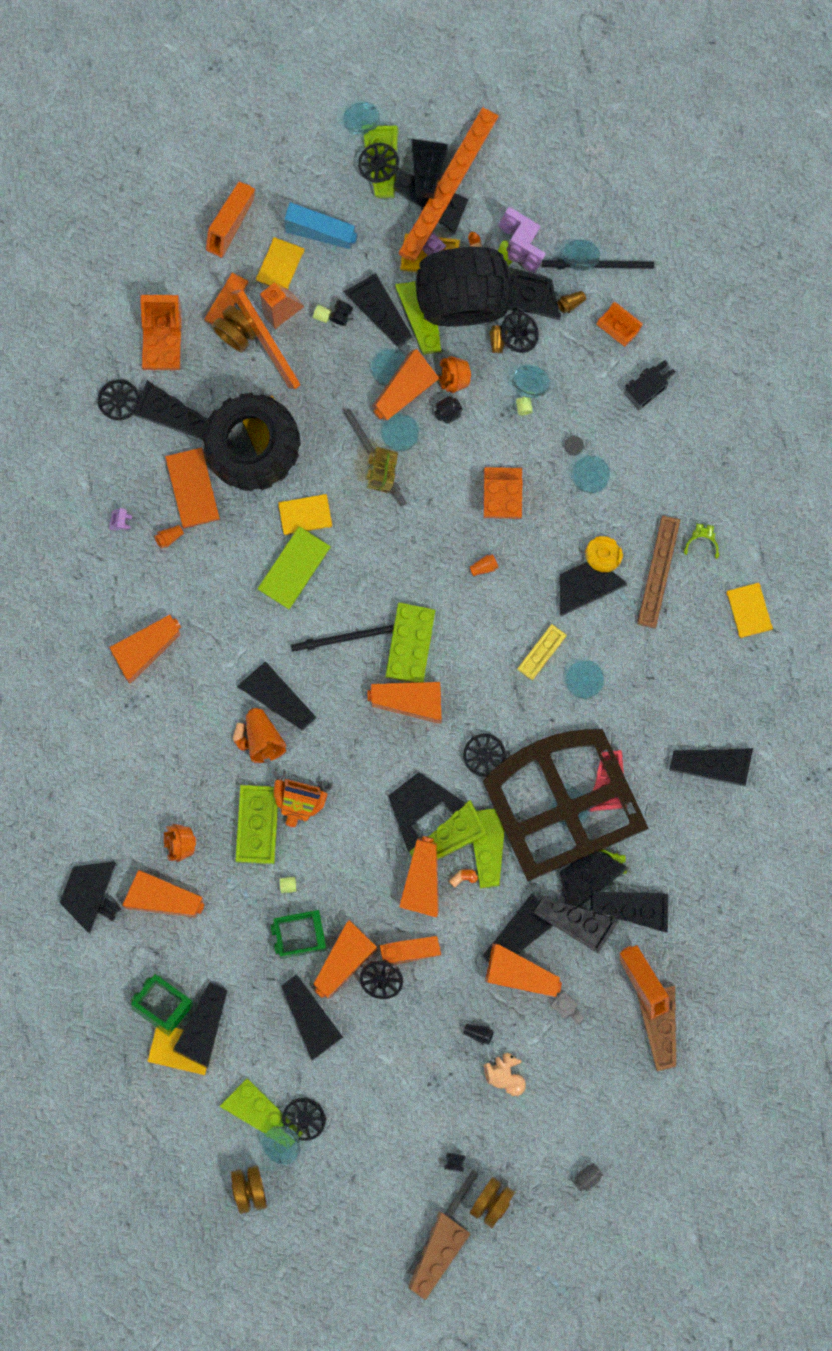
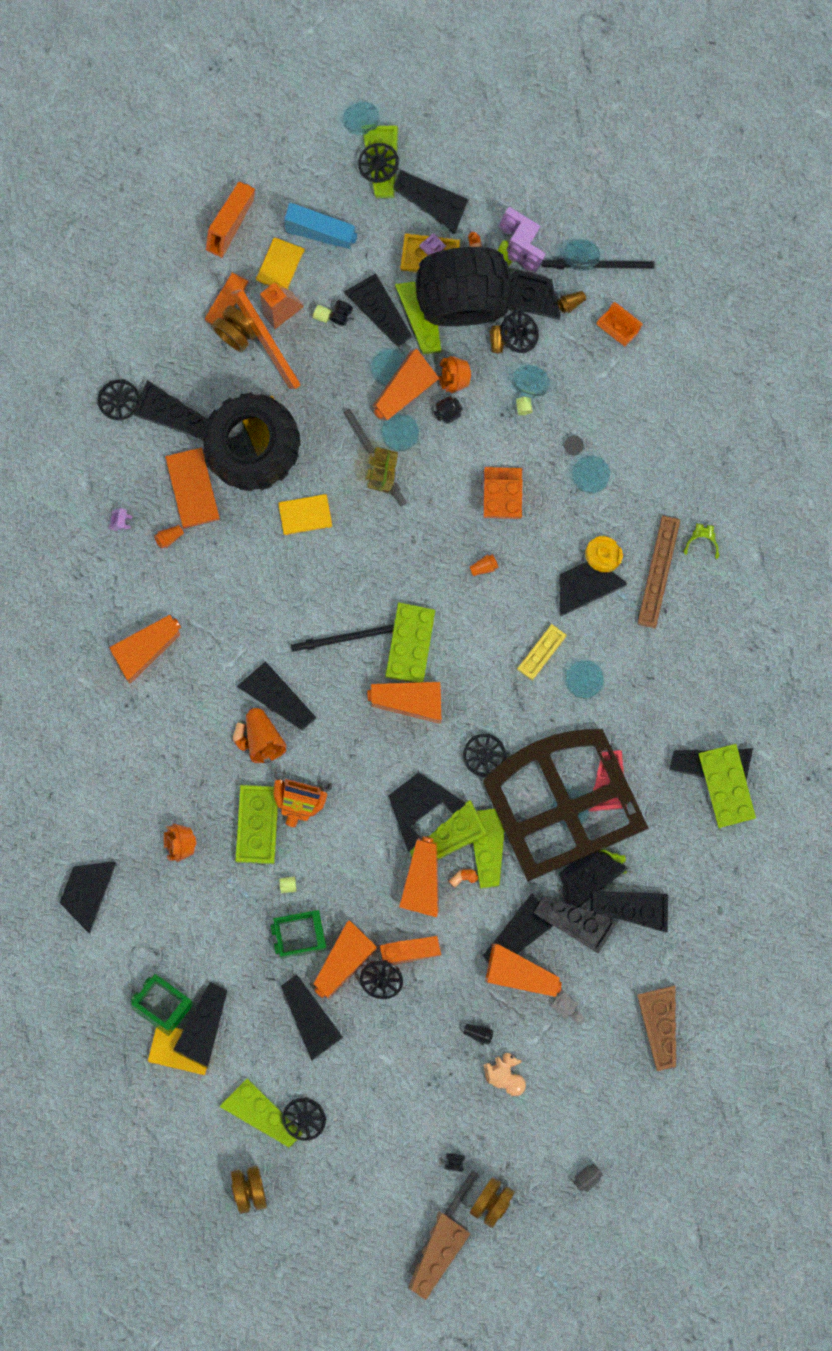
(109, 910): black wheel -> none
(161, 332): orange bracket -> none
(161, 897): orange slope -> none
(281, 1145): clear light blue tile -> none
(294, 568): lime tile -> none
(427, 166): black wing -> none
(448, 185): orange plate -> none
(644, 981): orange slope -> none
(648, 385): black hinge -> none
(727, 785): none -> lime plate
(749, 610): yellow piece -> none

